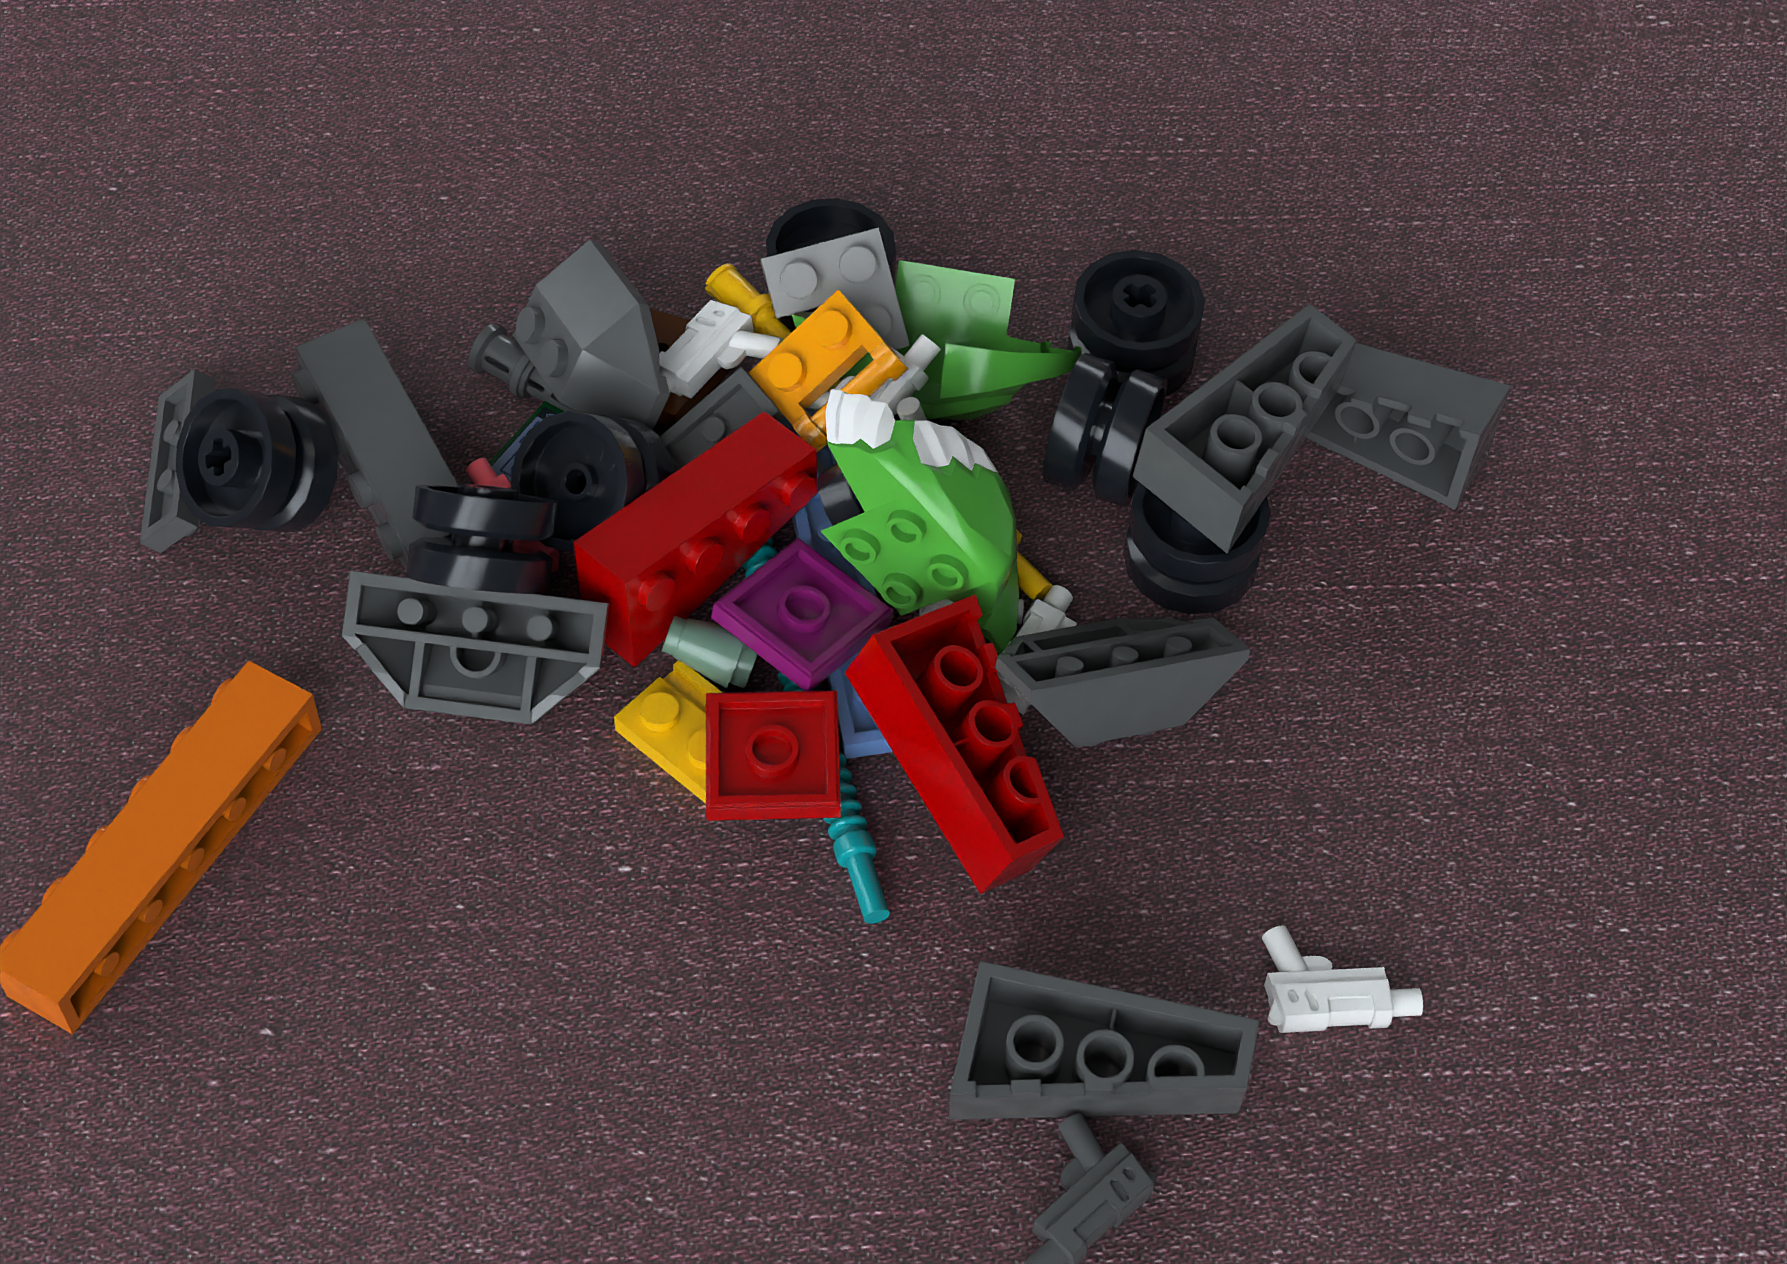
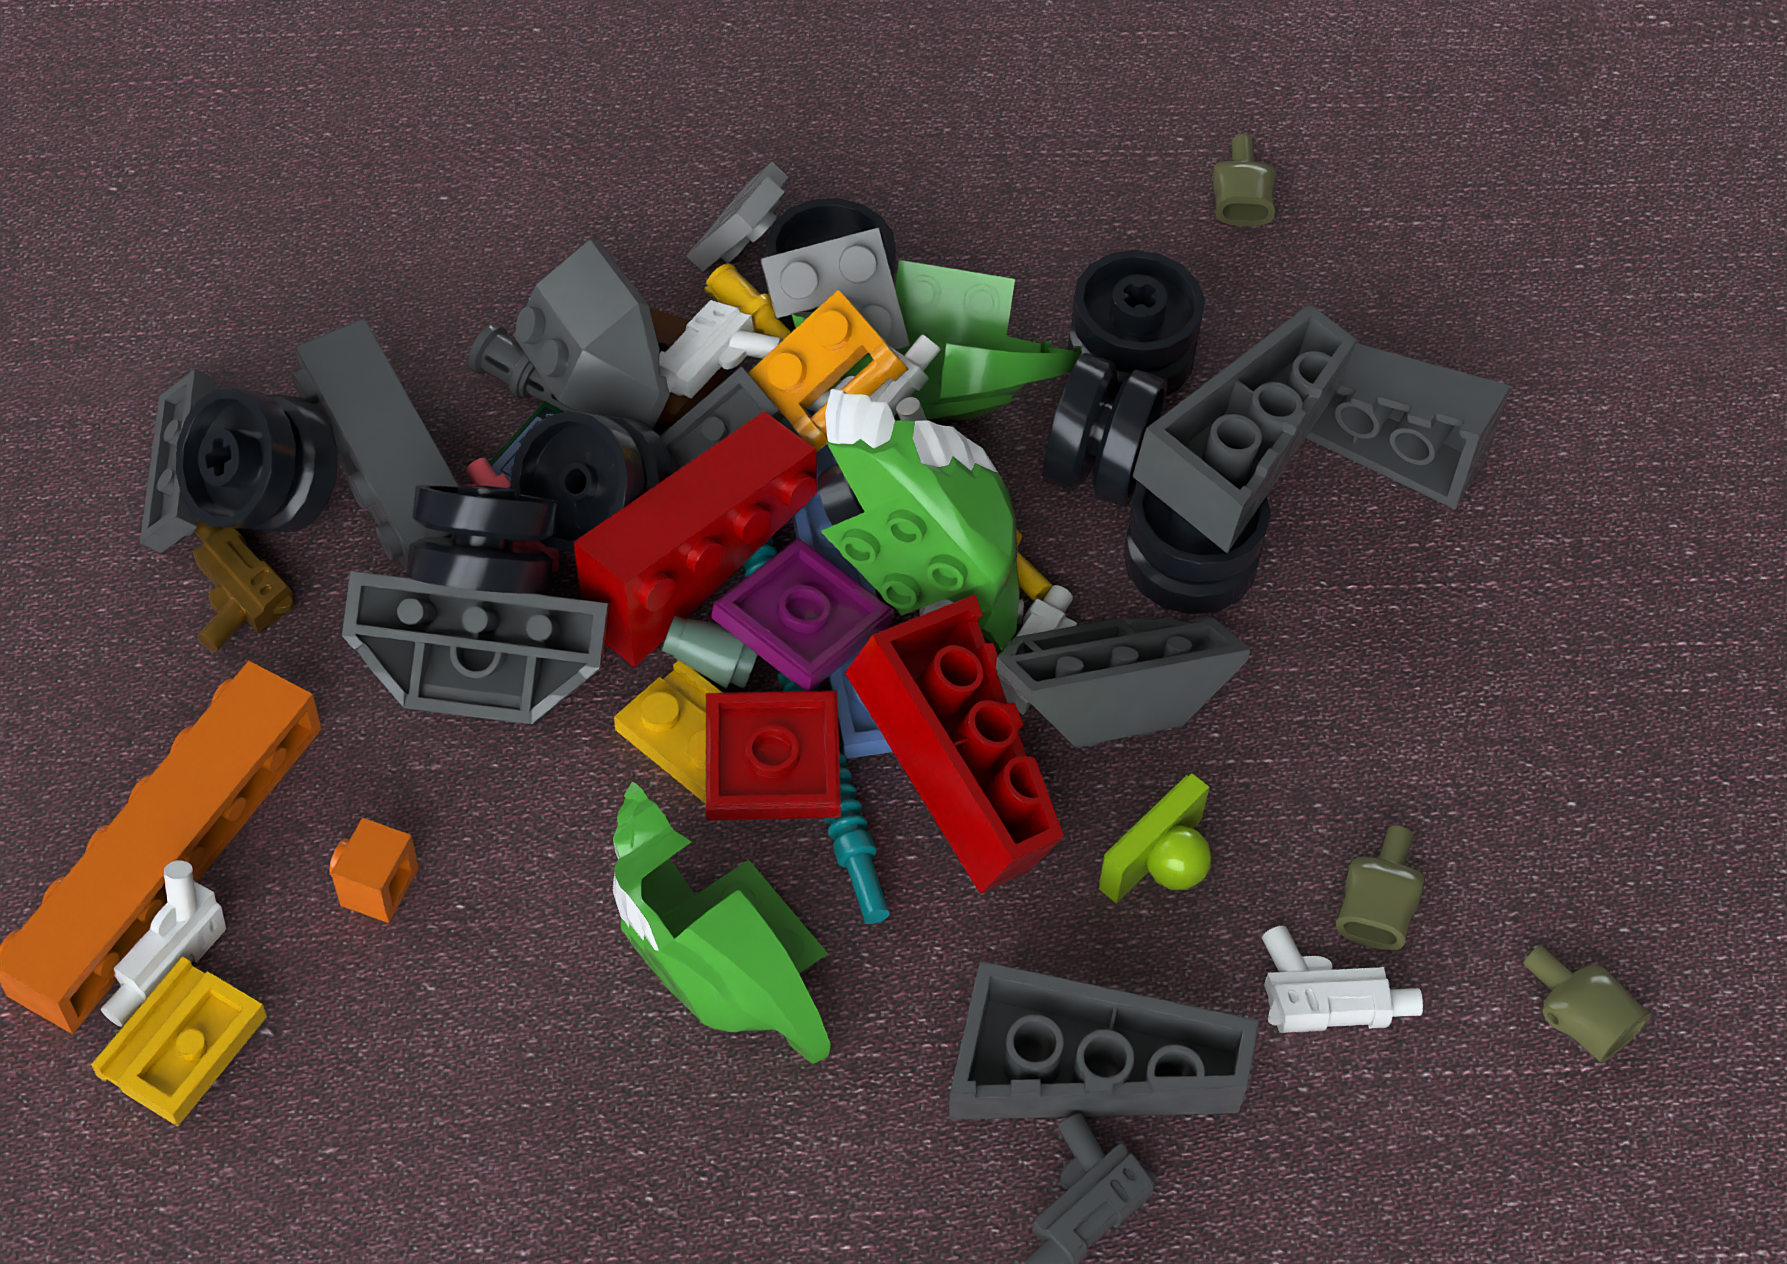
(179, 1041): none -> yellow plate
(182, 927): none -> white piece
(243, 583): none -> pearl gold piece
(373, 869): none -> orange plate
(721, 952): none -> bright green animal
(742, 219): none -> light grey plate
(1162, 845): none -> lime tile
(1244, 186): none -> olive piece
(1381, 895): none -> olive piece
(1588, 1005): none -> olive piece

